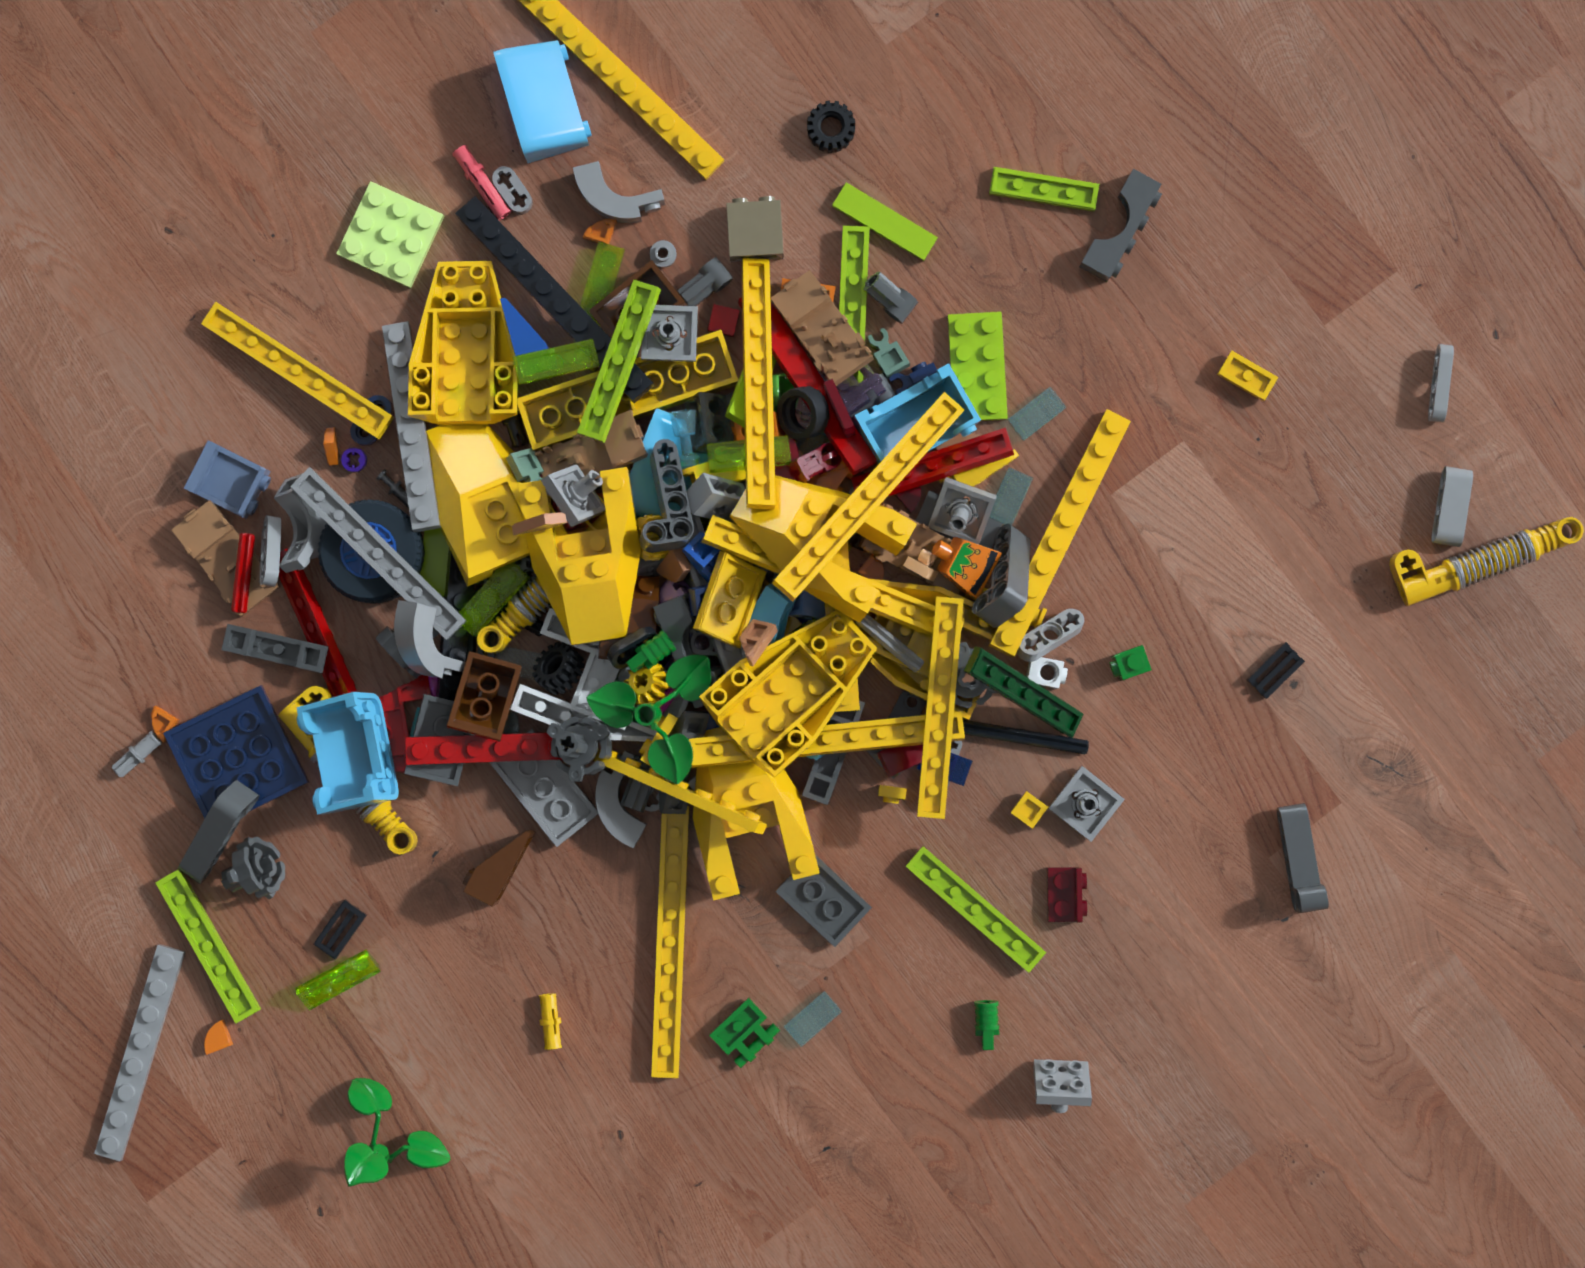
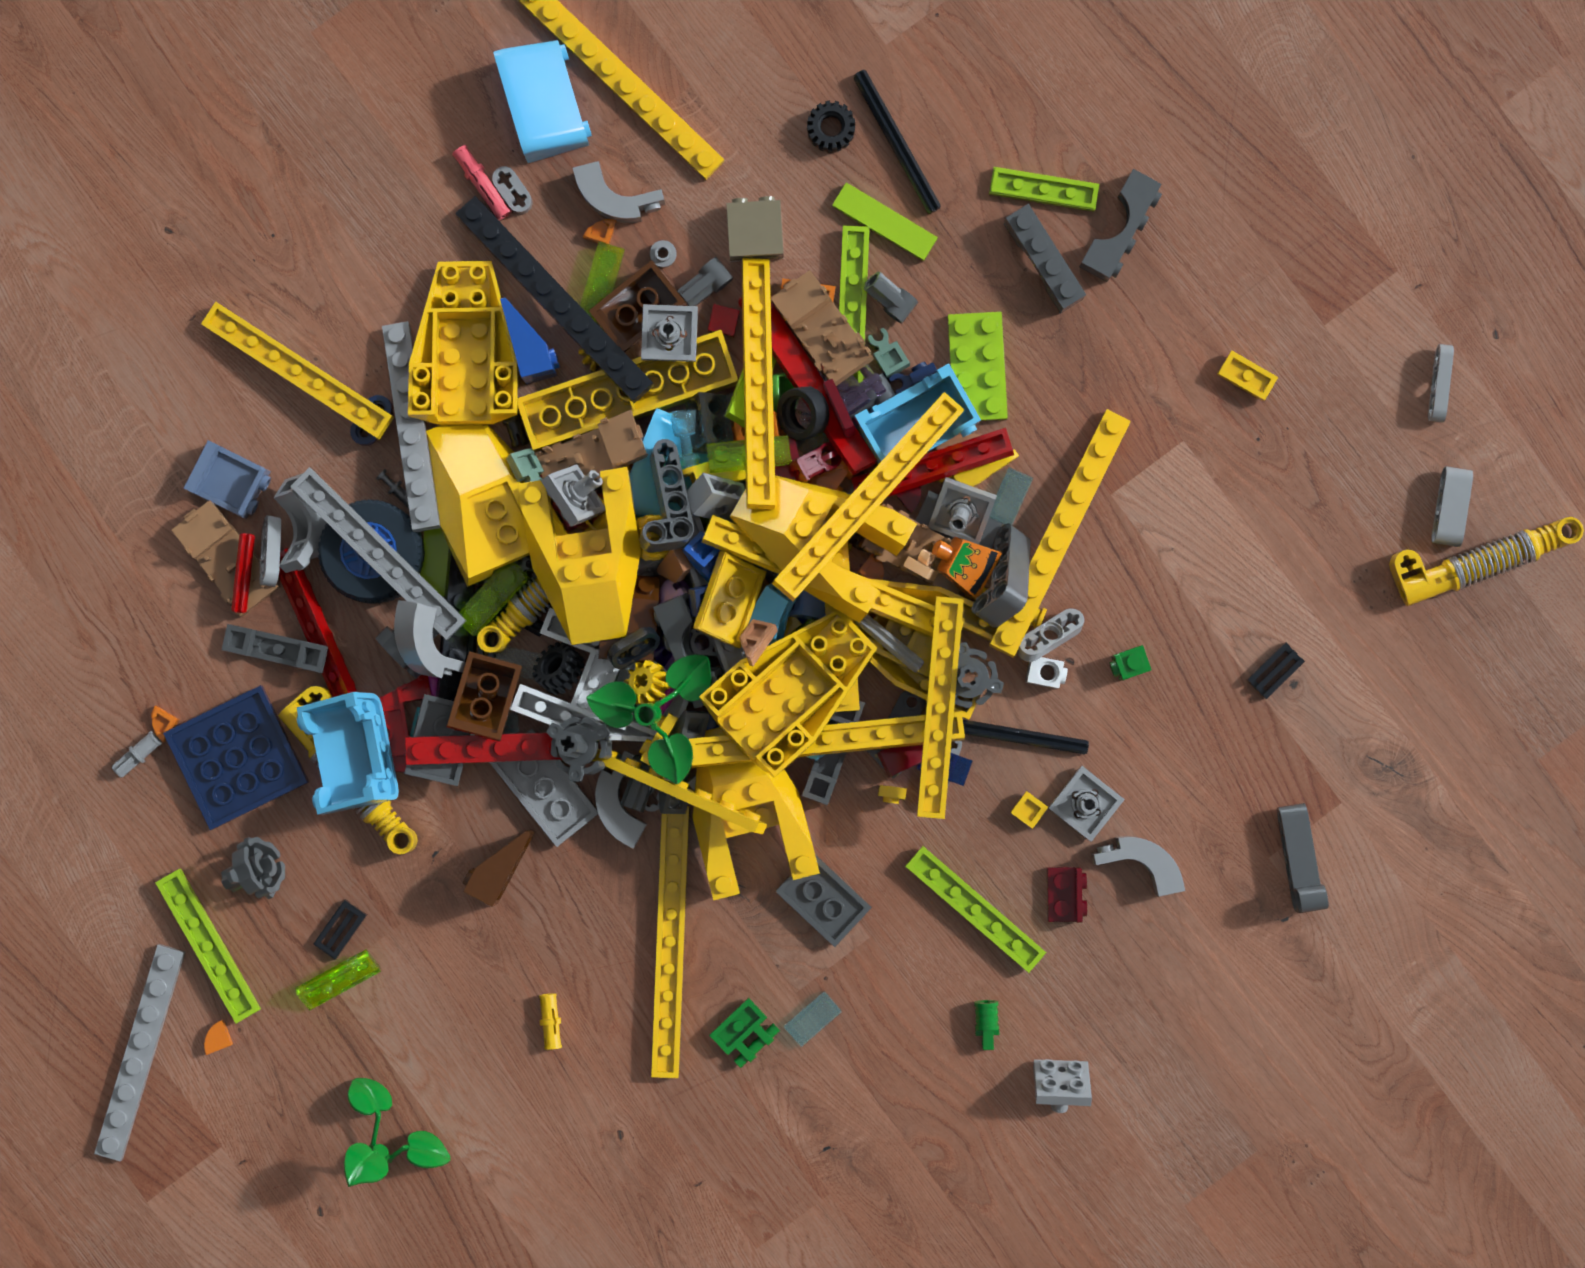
(217, 830): dark grey beam -> none
(331, 446): orange tile -> none
(362, 459): dark purple bush -> none
(390, 234): yellowish green plate -> none
(539, 522): nougat tile -> none
(555, 361): clear neon green plate -> none
(619, 361): lime plate -> none
(651, 652): green hinge -> none
(897, 141): none -> black axle
(1023, 692): dark green tile -> none
(1037, 413): clear light blue tile -> none
(1046, 258): none -> dark grey arch
(1161, 866): none -> light grey arch

